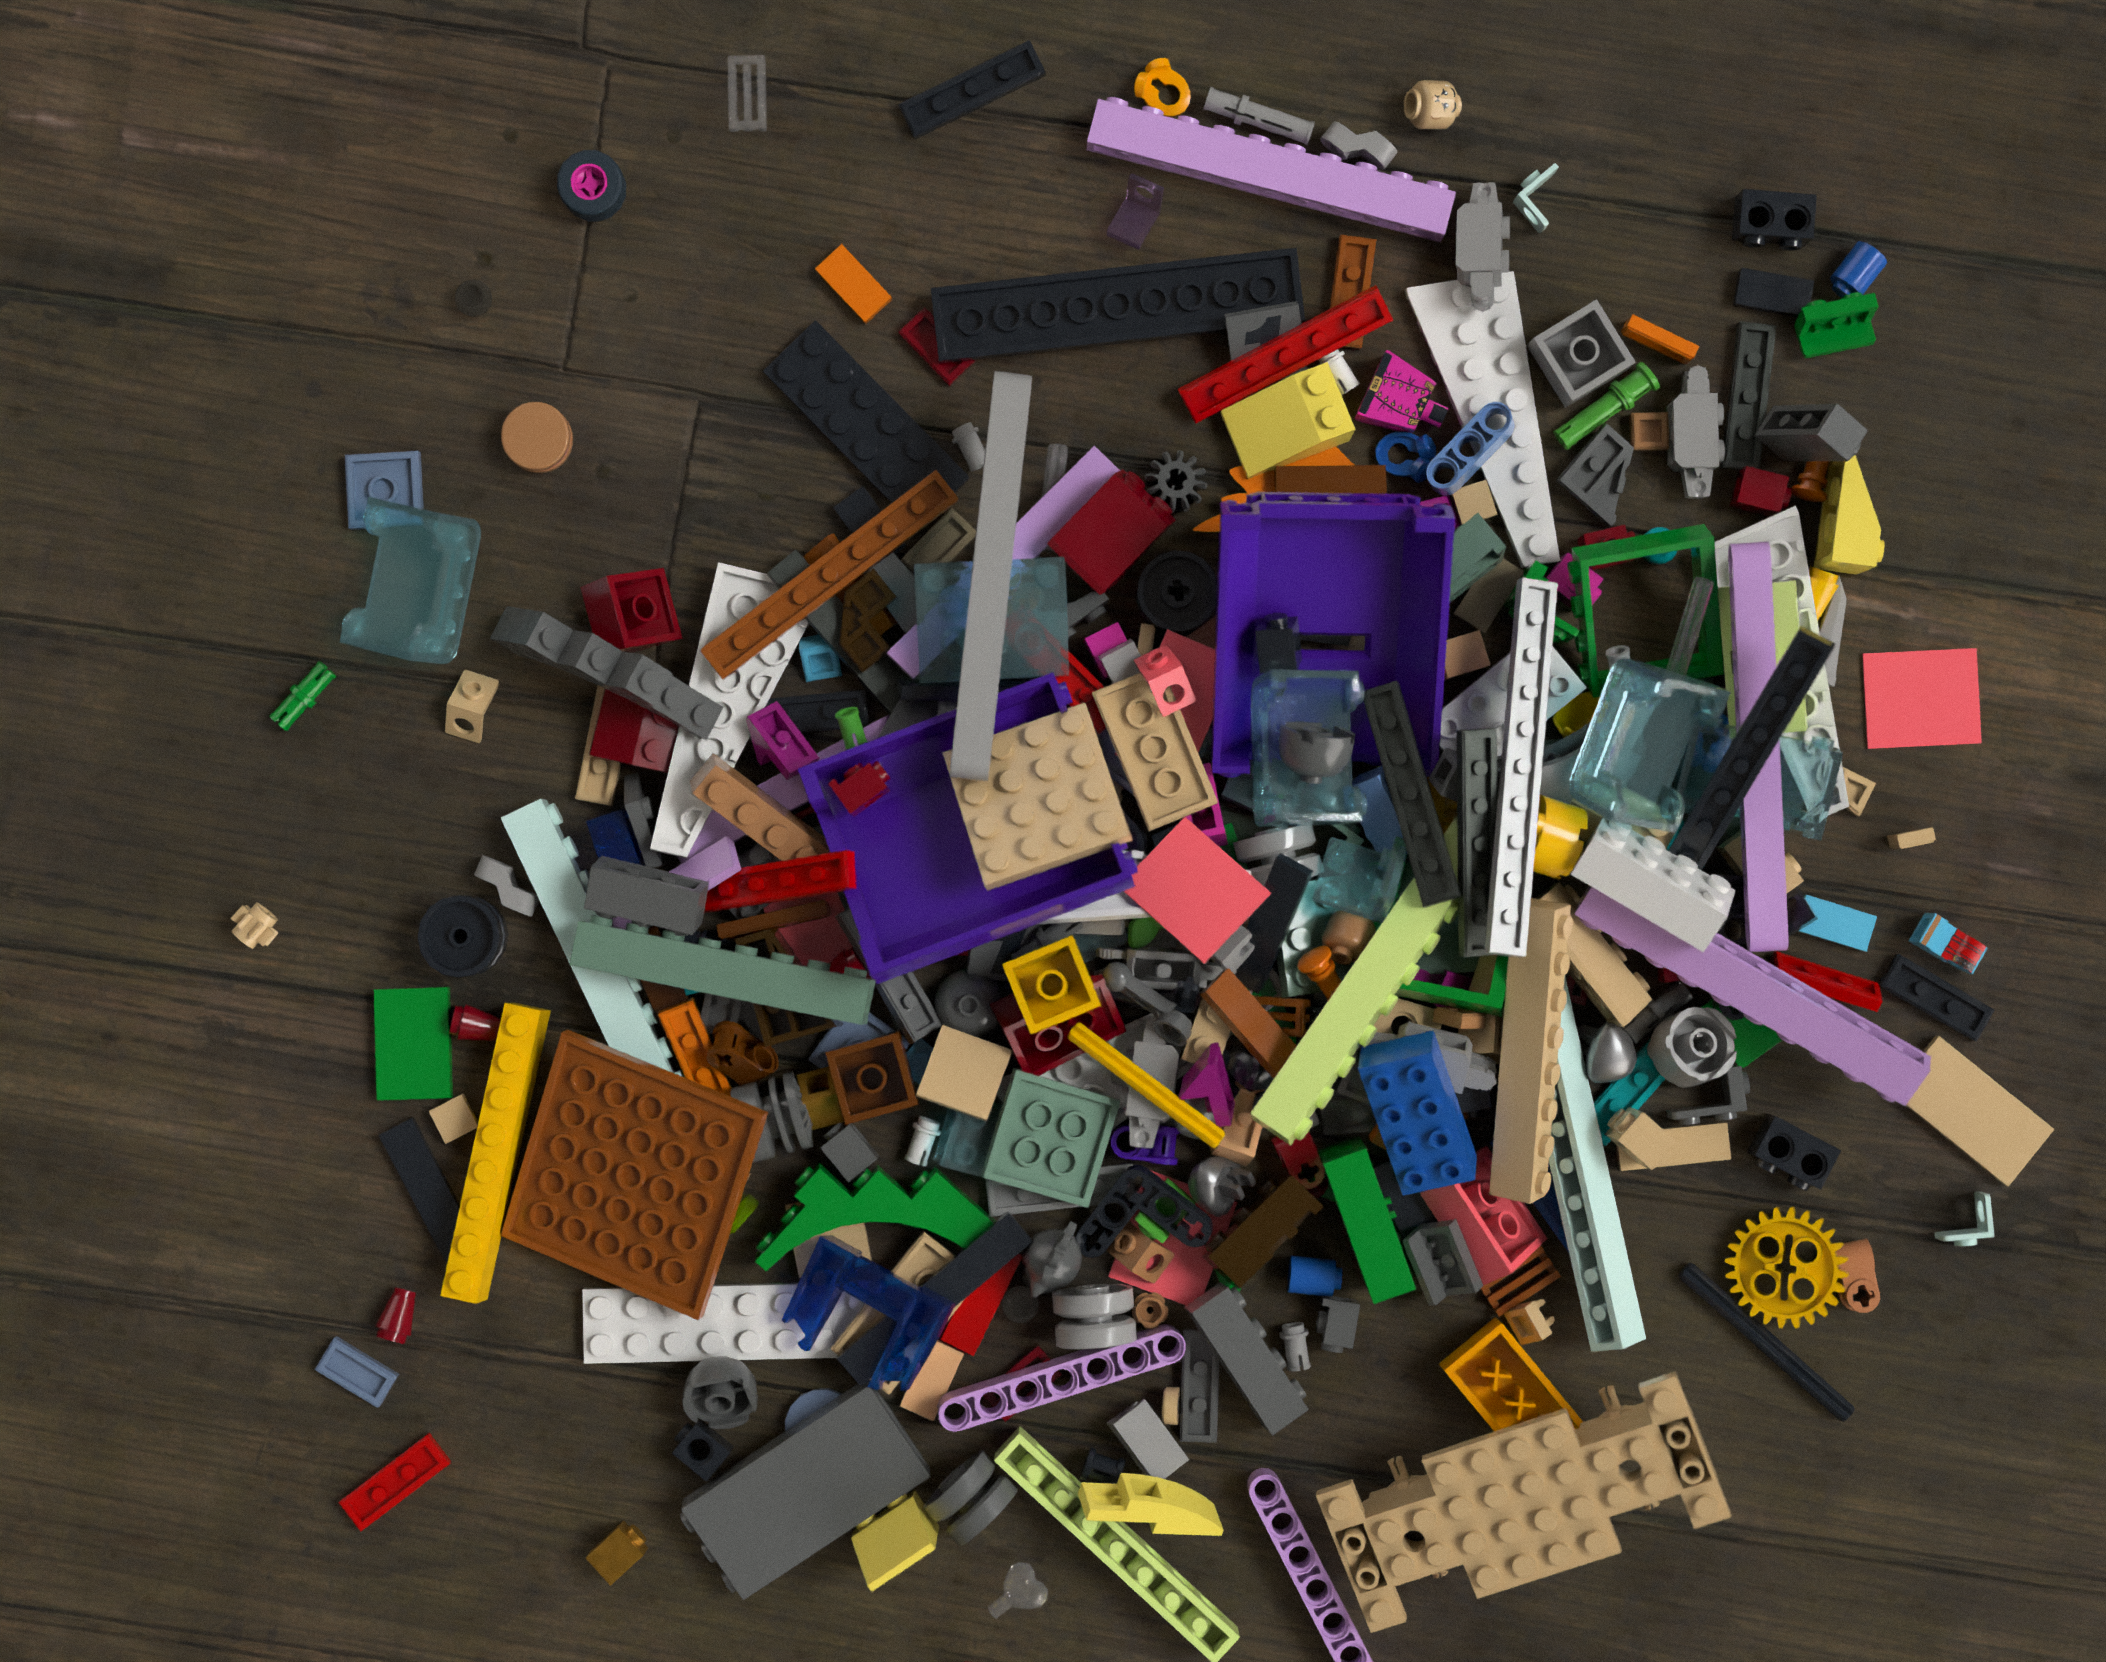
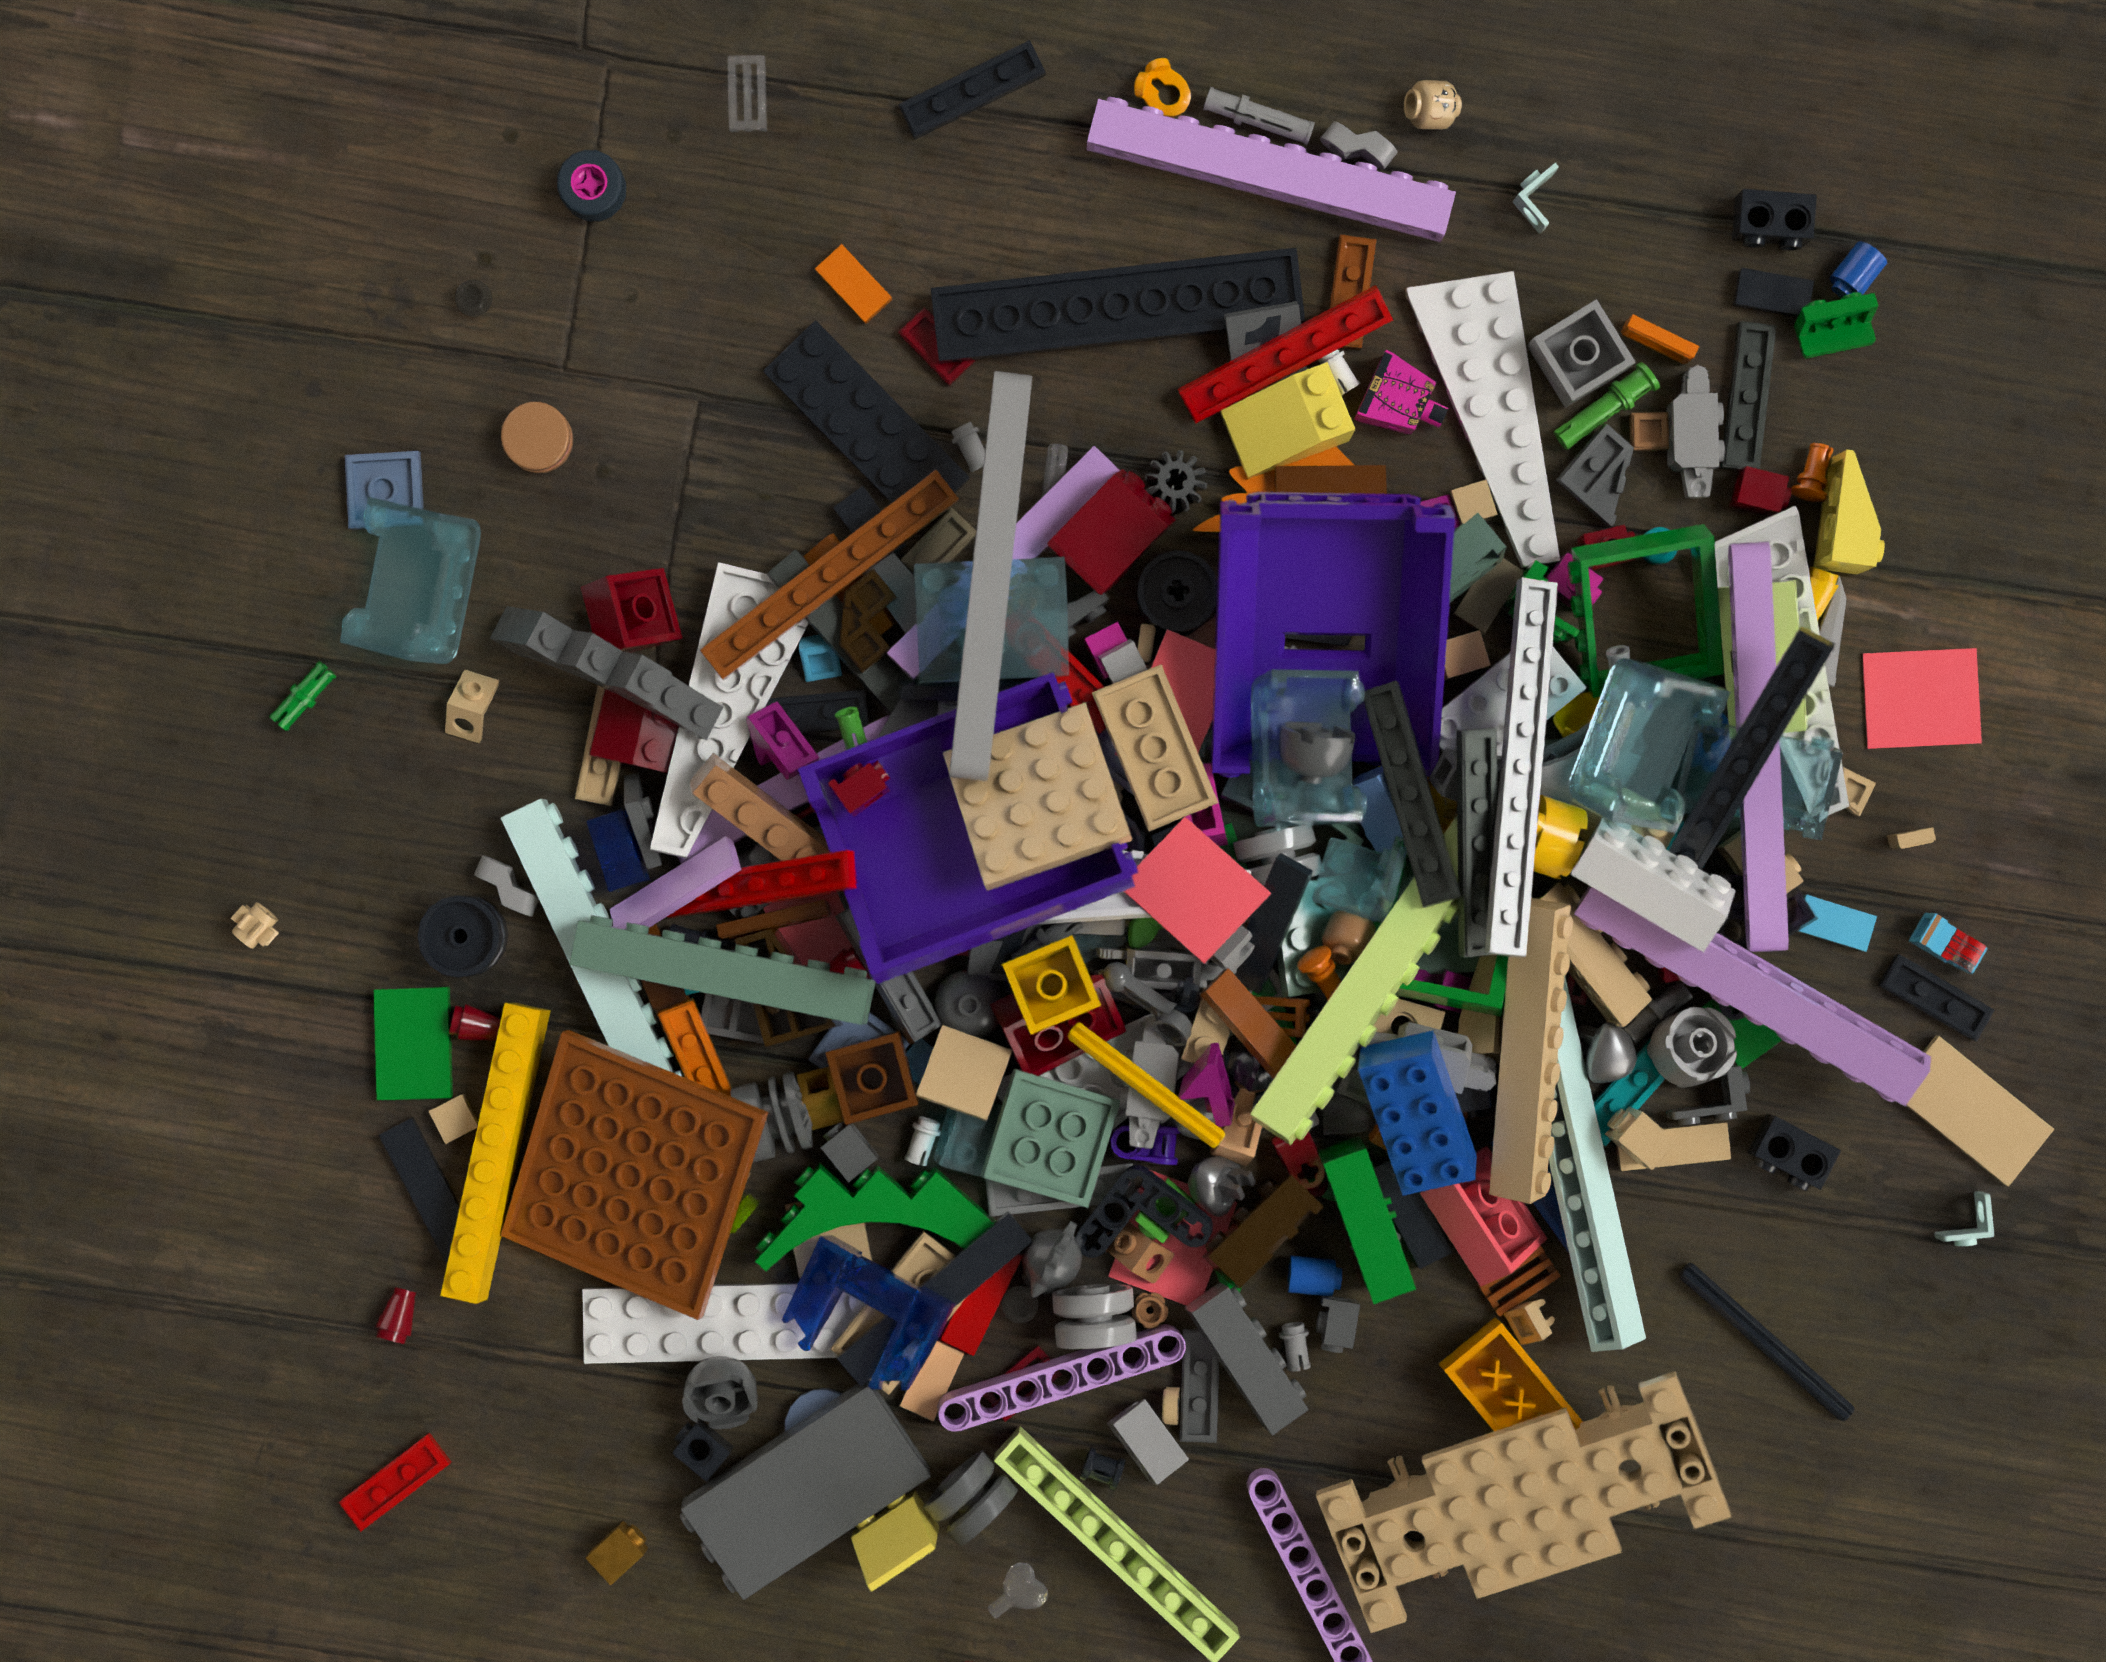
(357, 1371): sand blue tile -> none
(646, 896): dark grey brick -> none
(741, 1057): reddish brown piece -> none
(1136, 213): clear purple bracket -> none
(1150, 1499): light yellow slope -> none
(1161, 670): coral bracket -> none
(1278, 642): black brick -> none
(1415, 469): blue piece -> none
(1441, 1261): dark grey bracket -> none
(1459, 1018): medium nougat tile -> none
(1476, 431): medium blue beam -> none
(1480, 244): light grey hinge -> none
(1690, 625): clear axle -> none
(1751, 1263): yellow gear -> none
(1811, 432): dark grey brick -> none
(1831, 981): red tile -> none
(1861, 1276): nougat piece -> none

